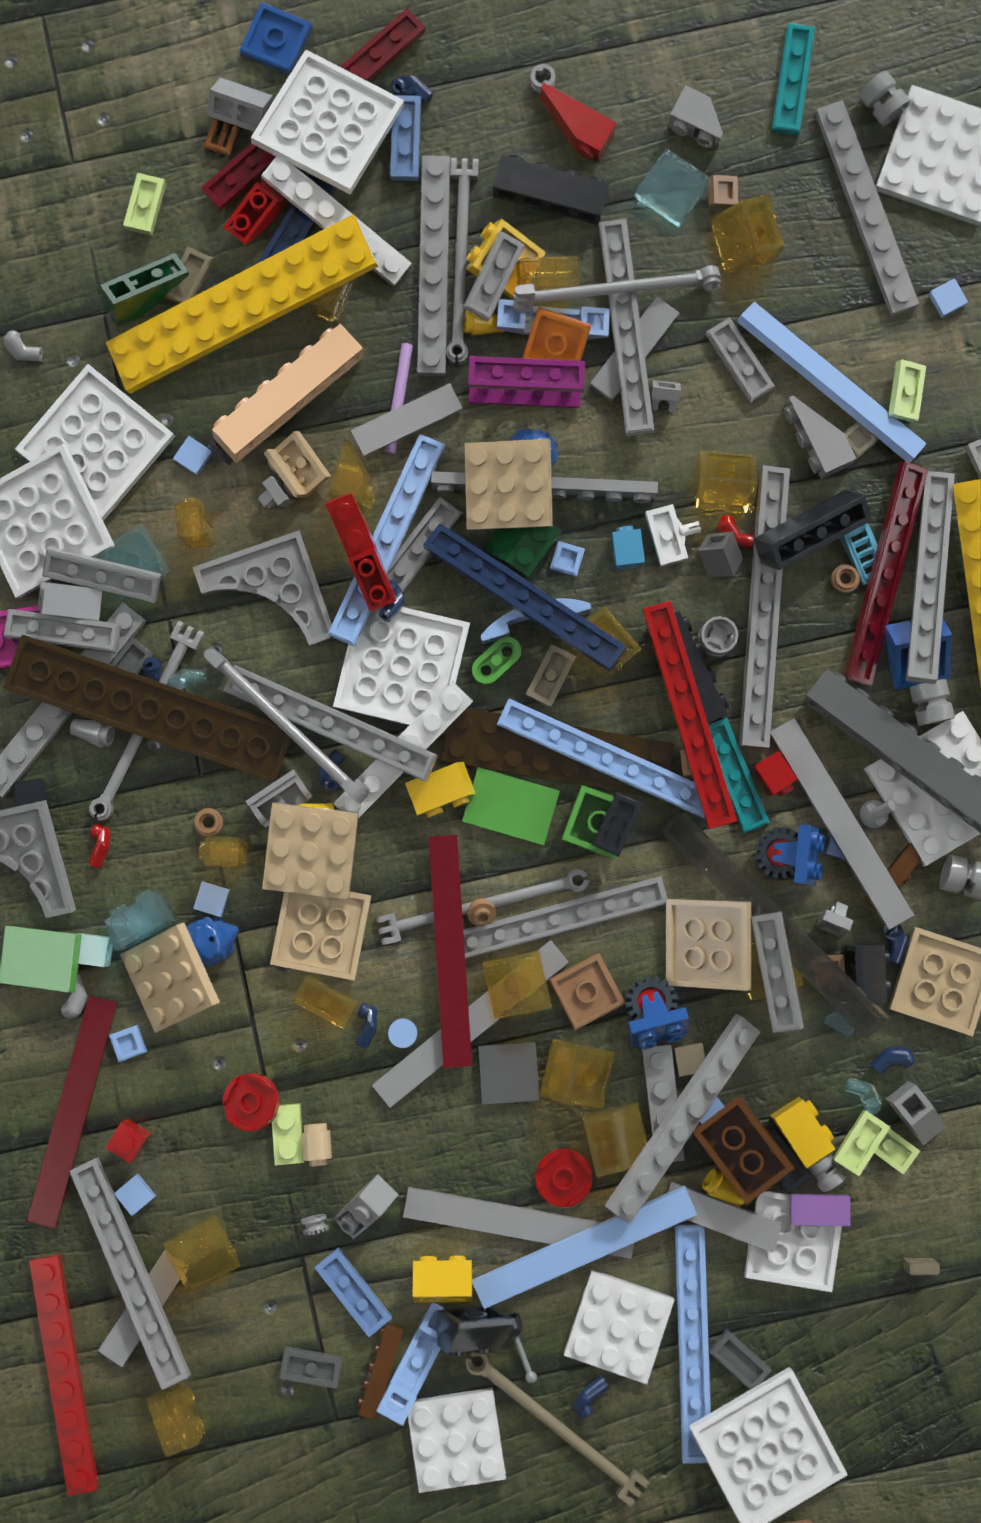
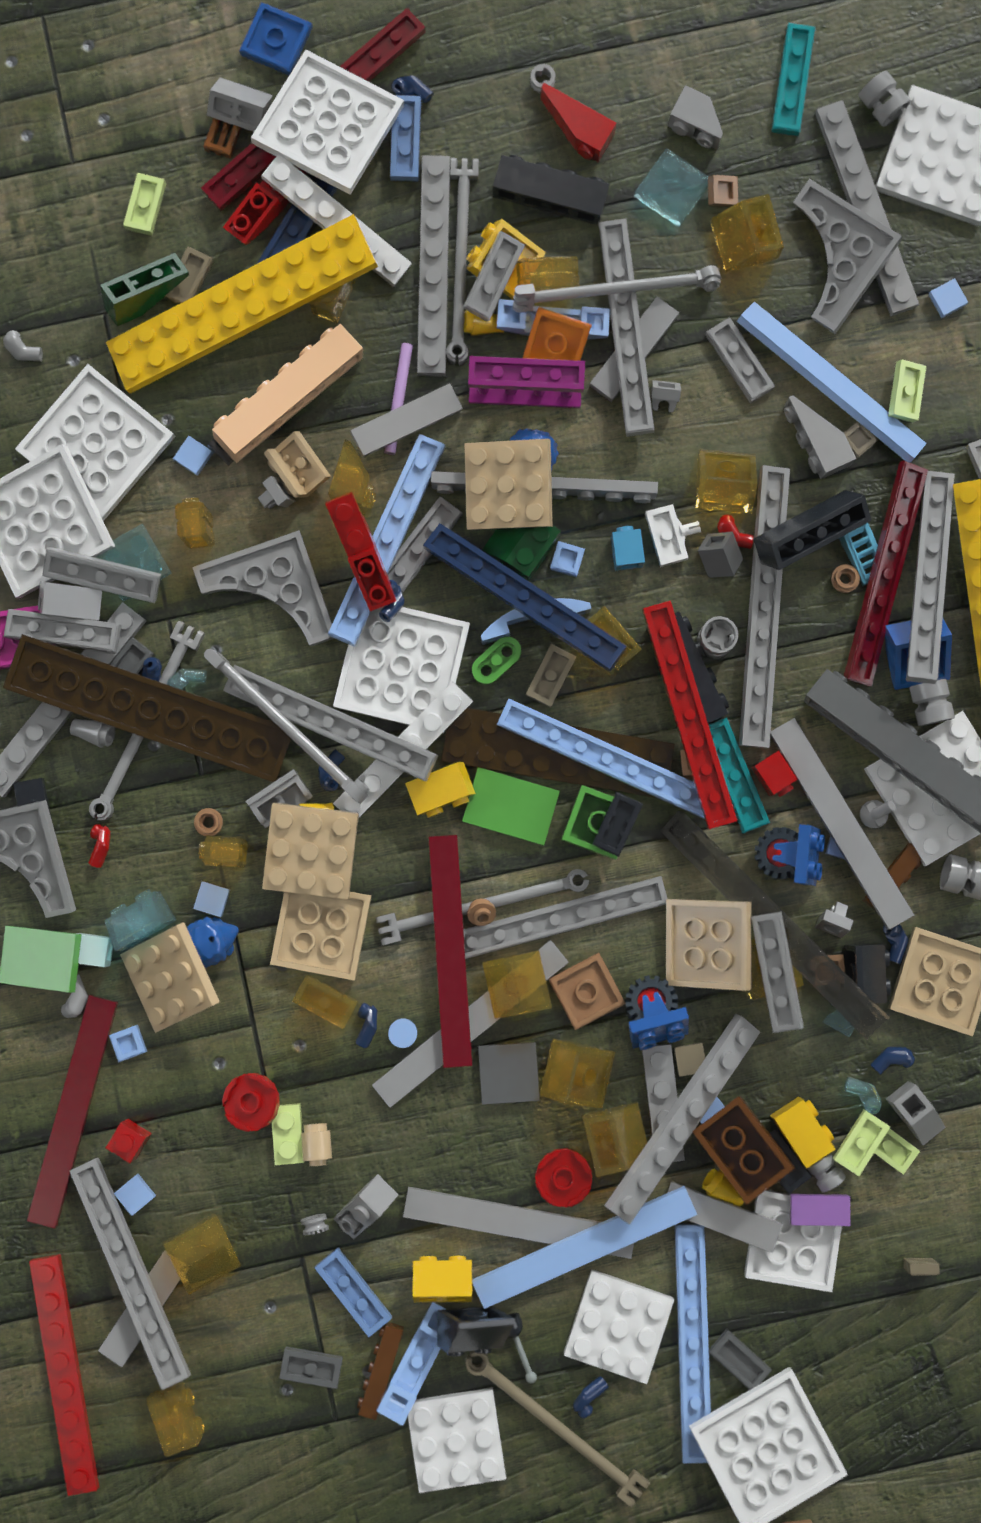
(854, 248): none -> light grey plate

